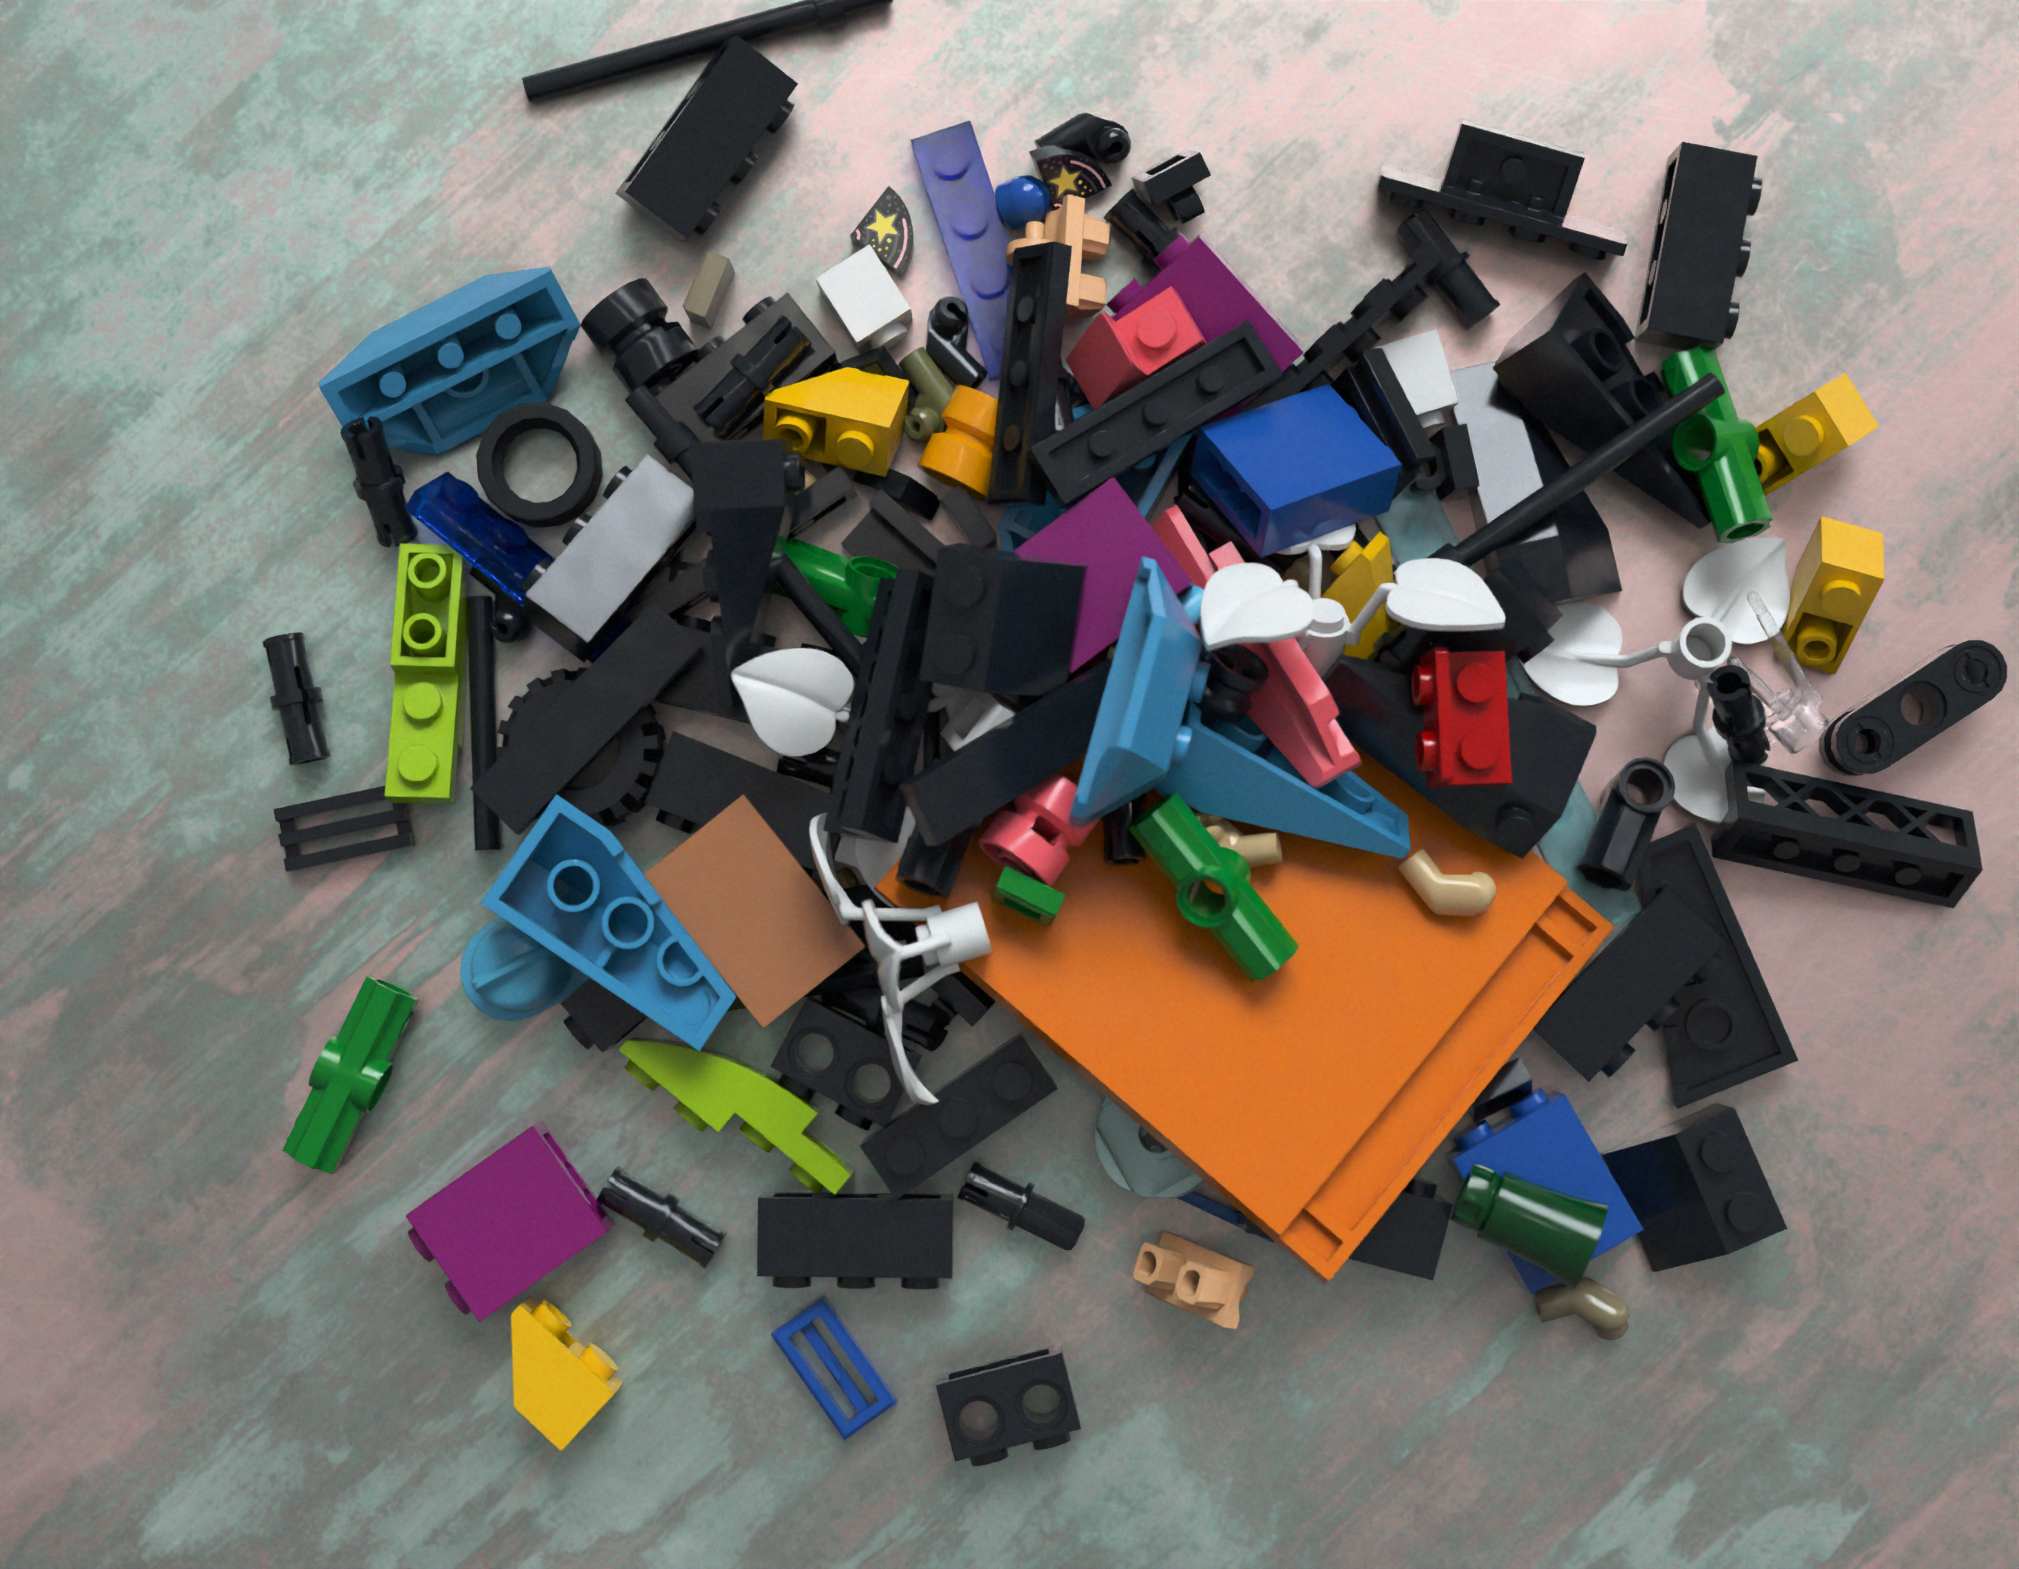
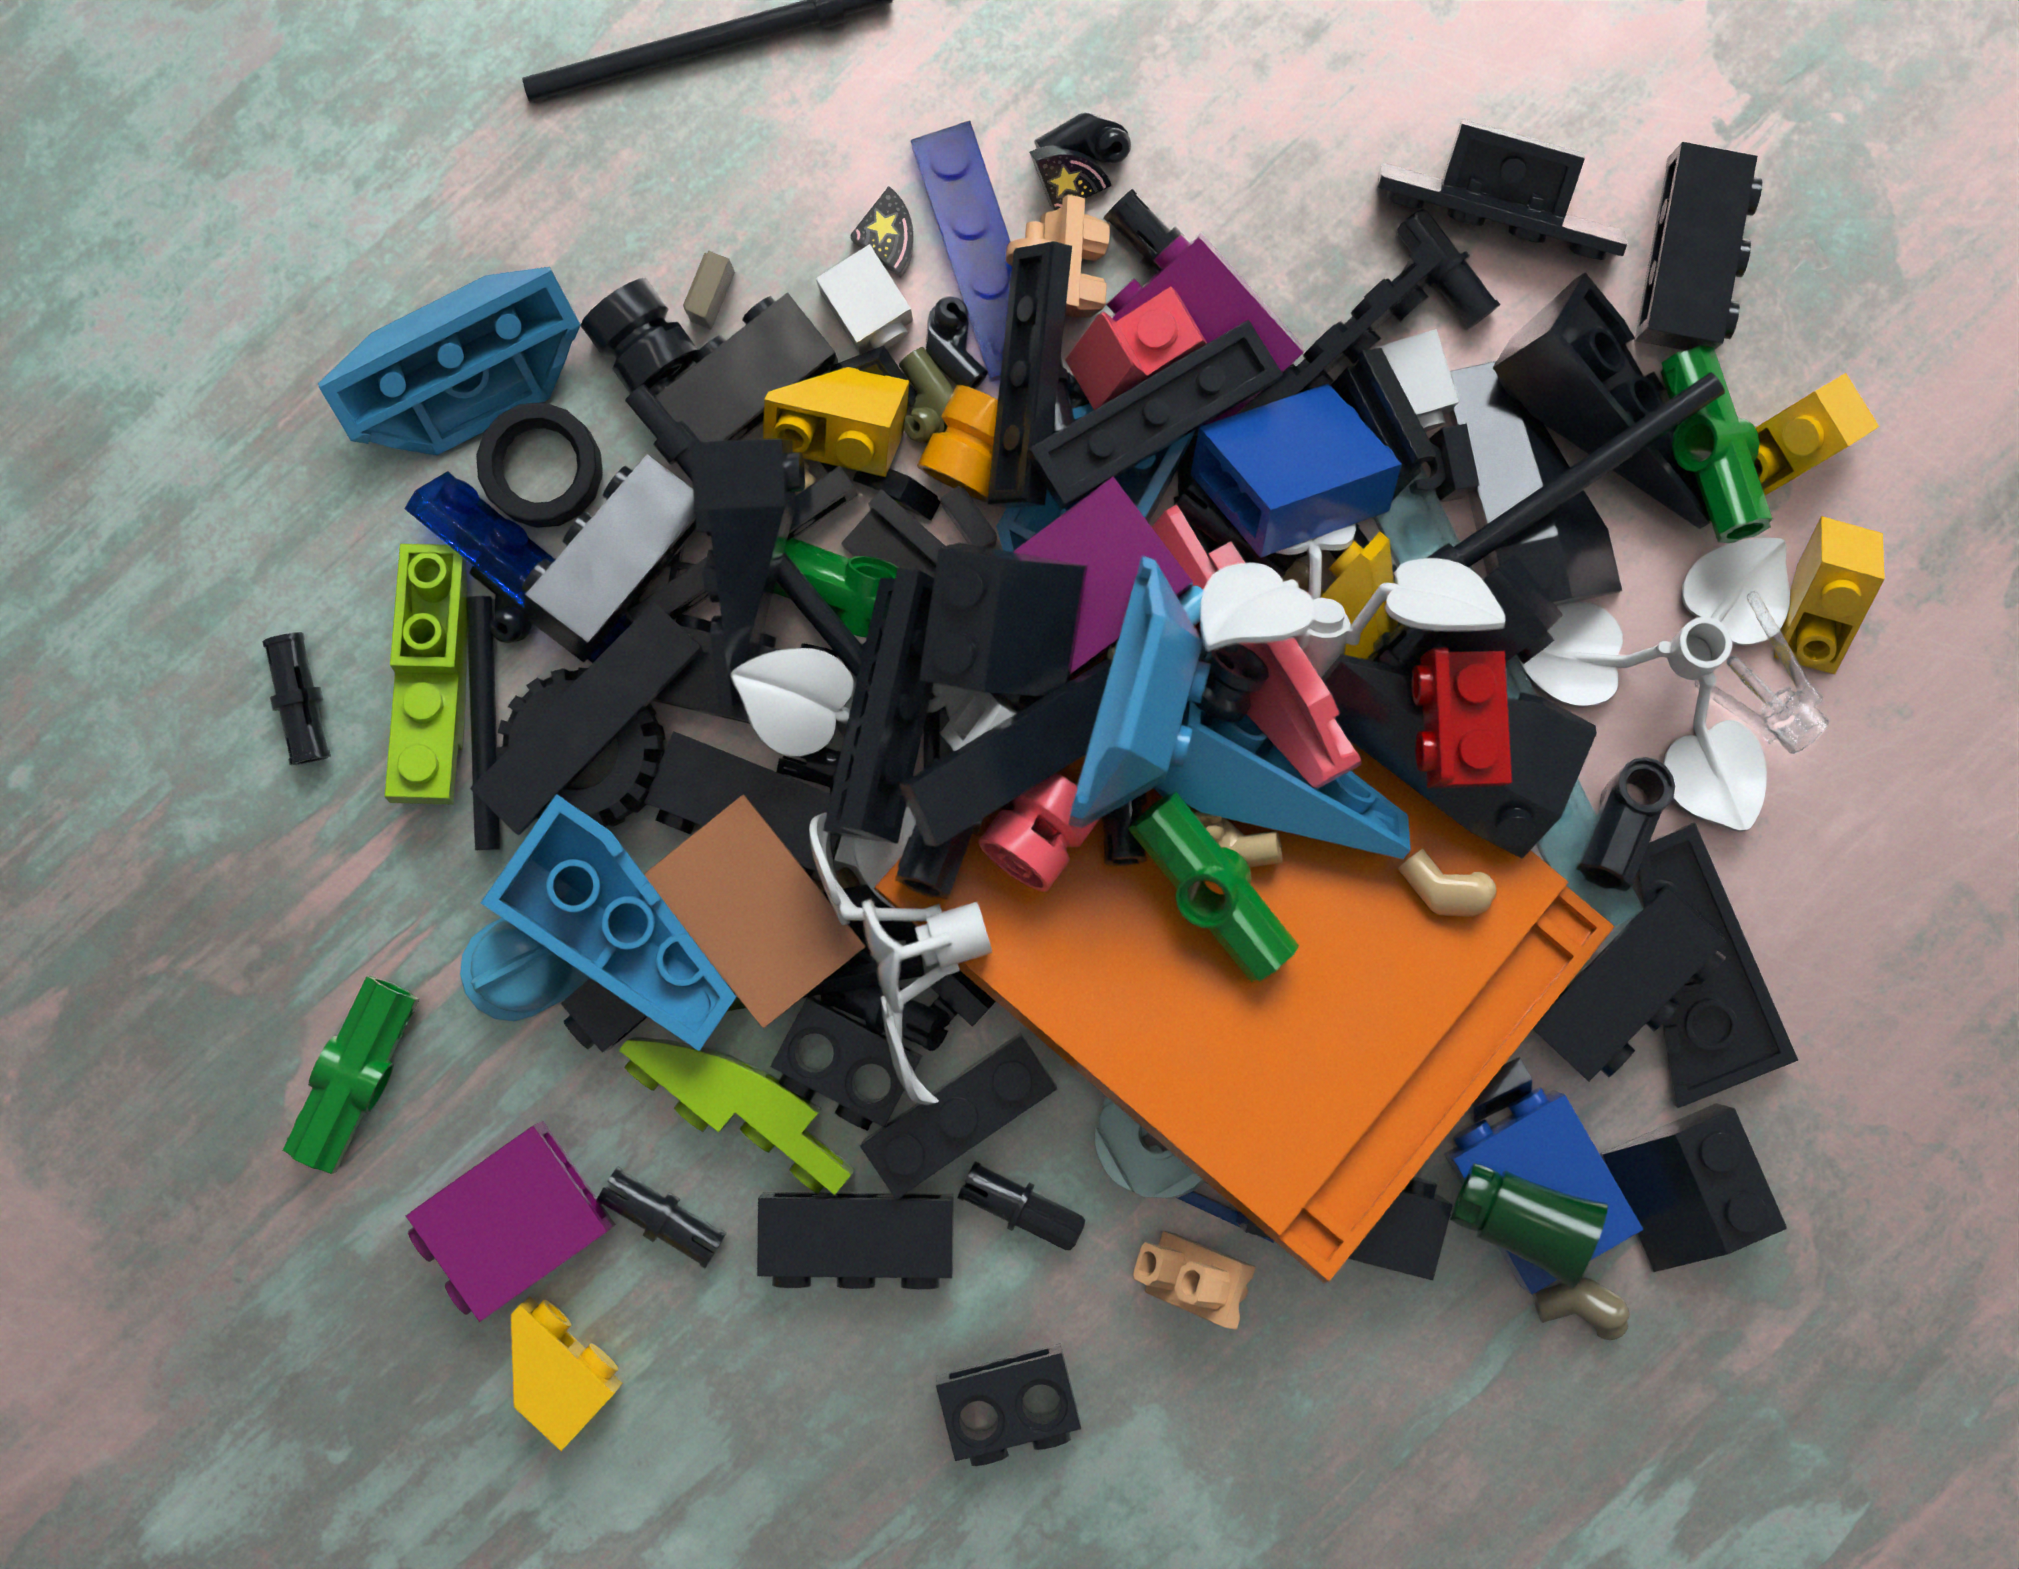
(291, 837): black tile -> none
(379, 481): black pin -> none
(709, 140): black brick -> none
(752, 375): black pin -> none
(858, 1357): blue tile -> none
(1022, 201): blue hinge -> none
(1027, 896): green tile -> none
(1173, 182): black tile -> none
(1738, 715): black pin -> none
(1851, 847): black fence -> none
(1944, 698): black piece -> none

